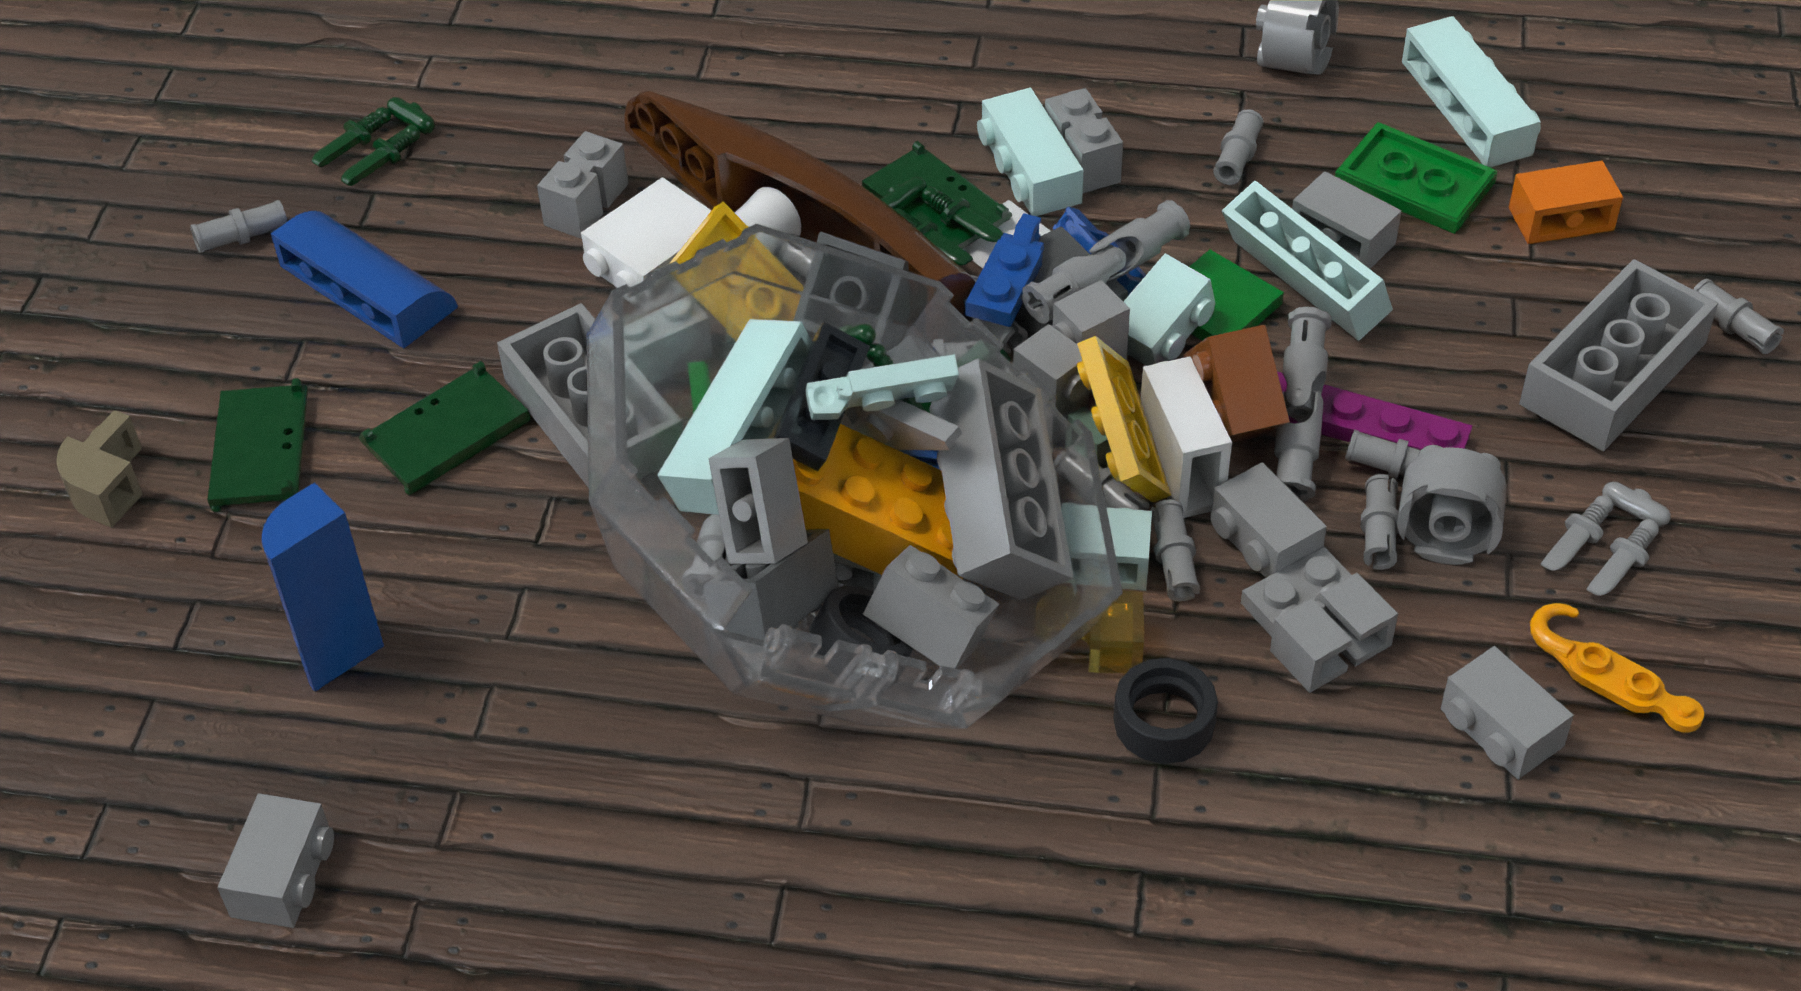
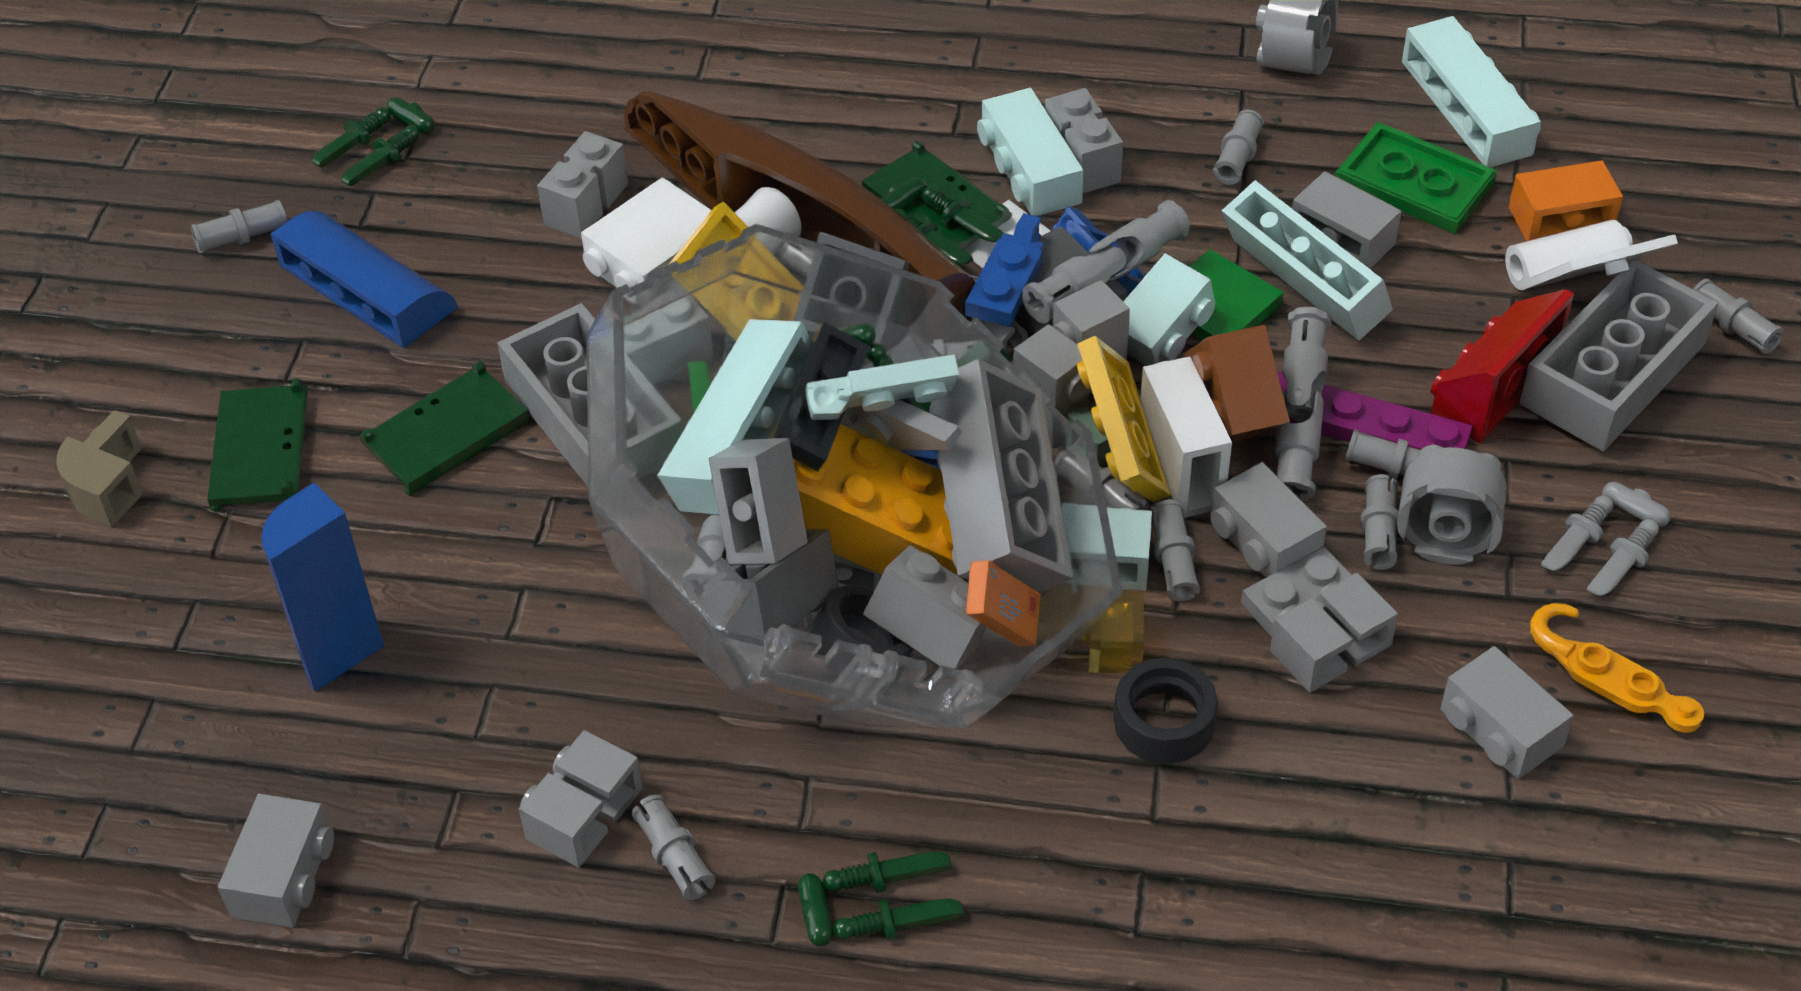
(585, 782): none -> light grey piece
(673, 847): none -> light grey pin
(889, 920): none -> dark green piece
(1003, 603): none -> orange tile
(1493, 370): none -> red slope
(1577, 253): none -> white door

